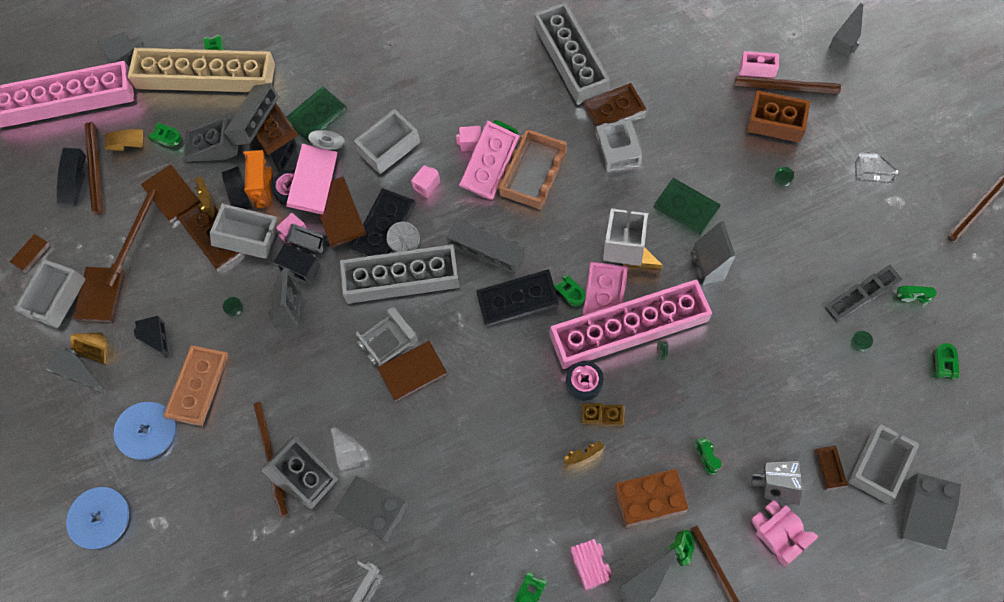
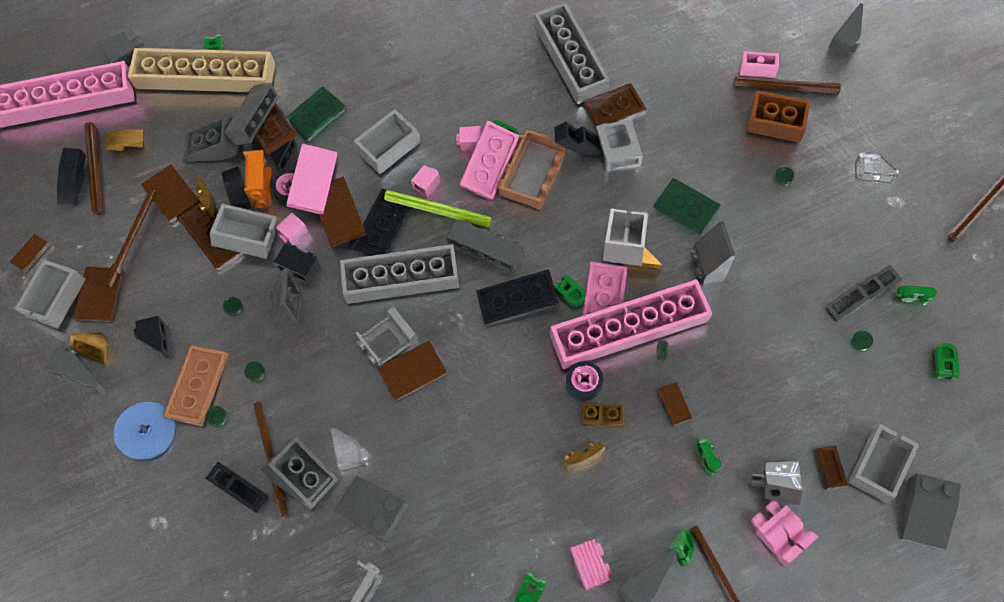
(82, 523): medium blue piece -> none
(169, 137): green plate -> none
(216, 416): none -> clear green tile
(237, 487): none -> black slope
(254, 371): none -> clear green tile
(306, 238): black tile -> none
(326, 139): light grey dish -> none
(403, 237): light grey wheel -> none
(437, 208): none -> lime axle
(578, 140): none -> black slope
(651, 498): dark orange brick -> none
(675, 404): none -> reddish brown tile

